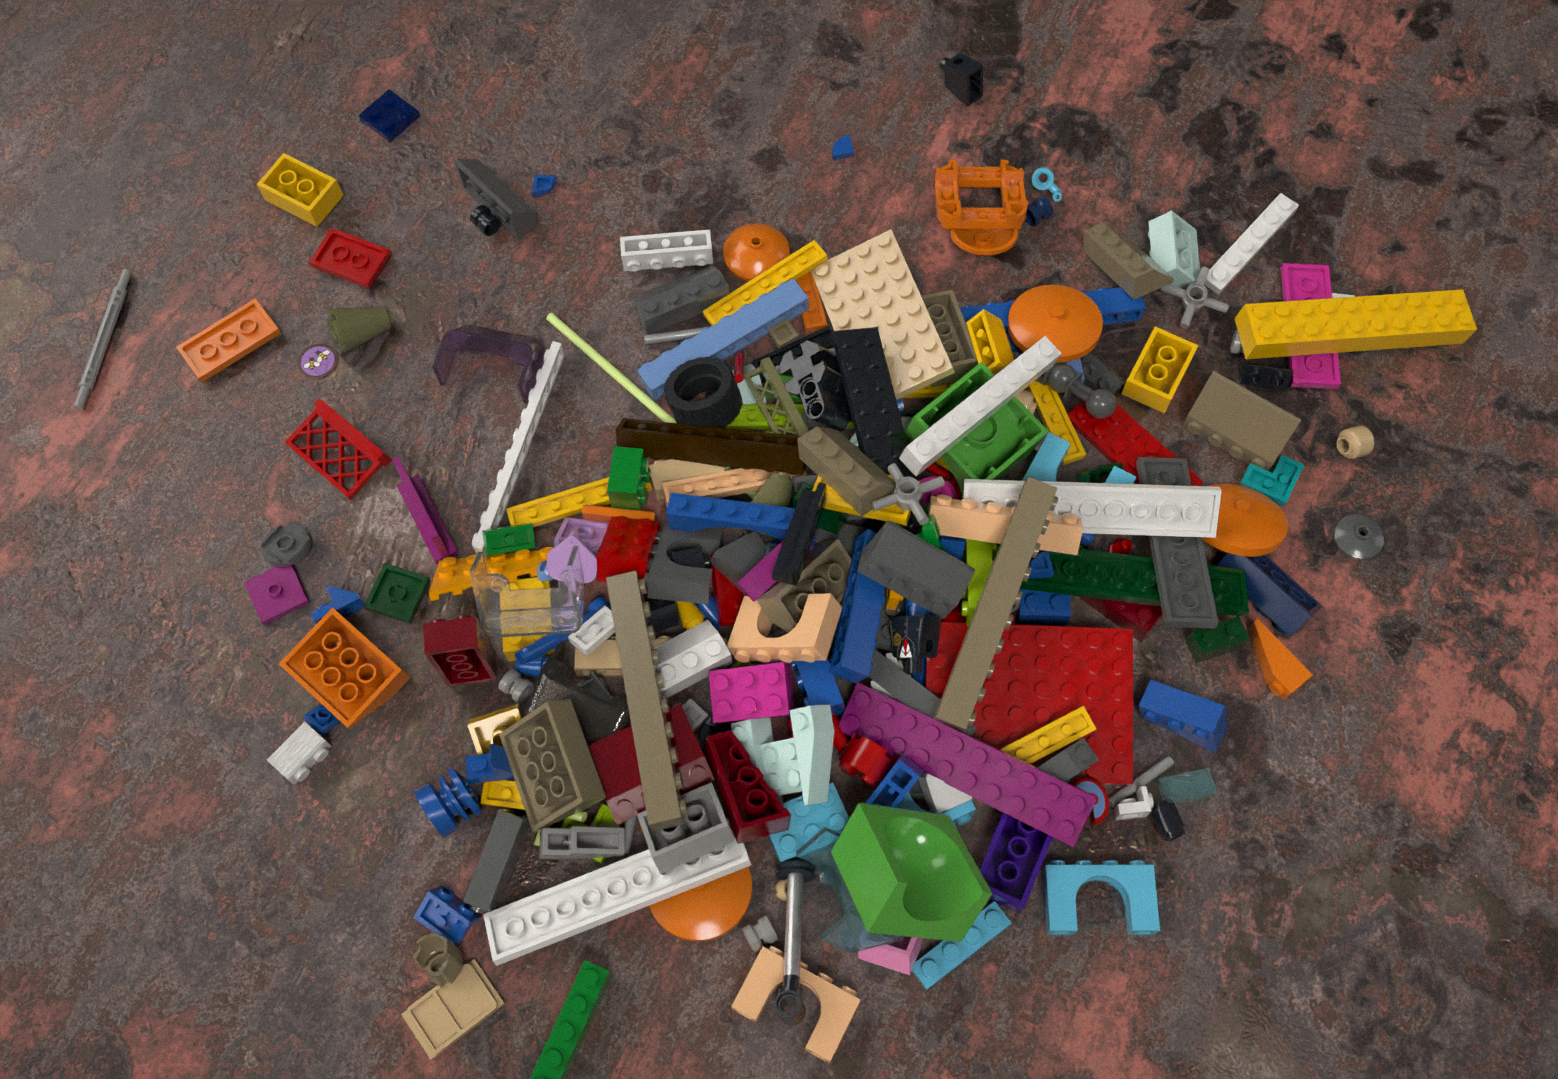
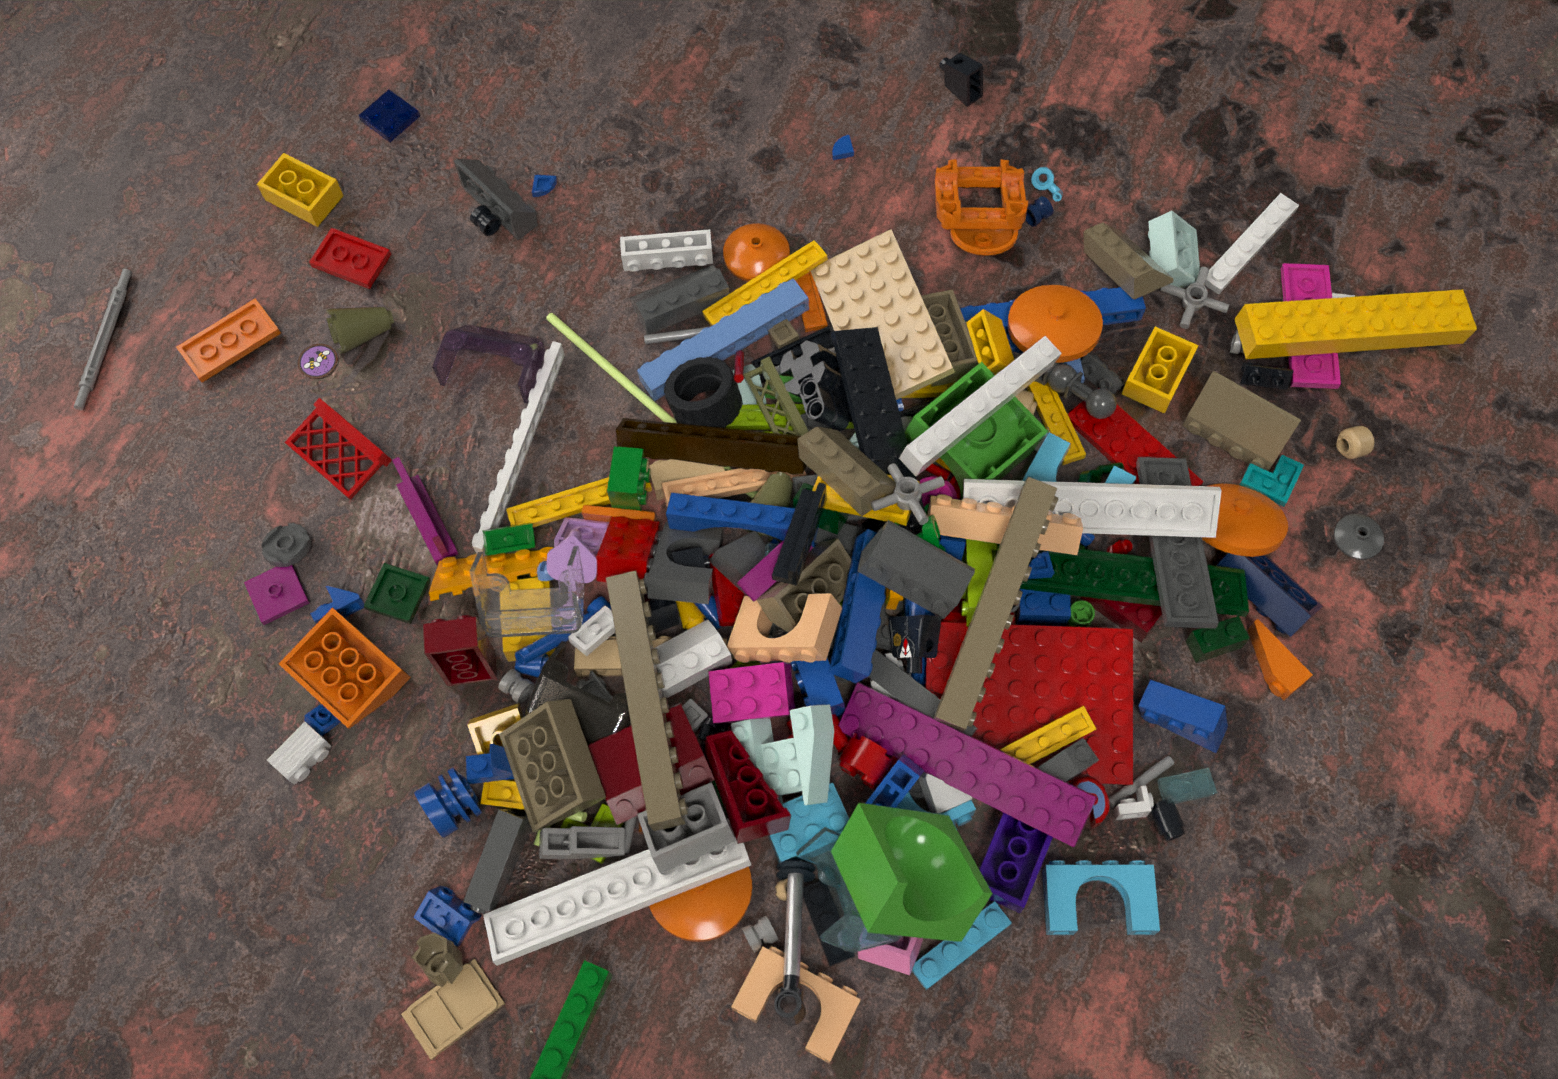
(823, 916): none -> black plate
(1081, 611): none -> bright green wheel

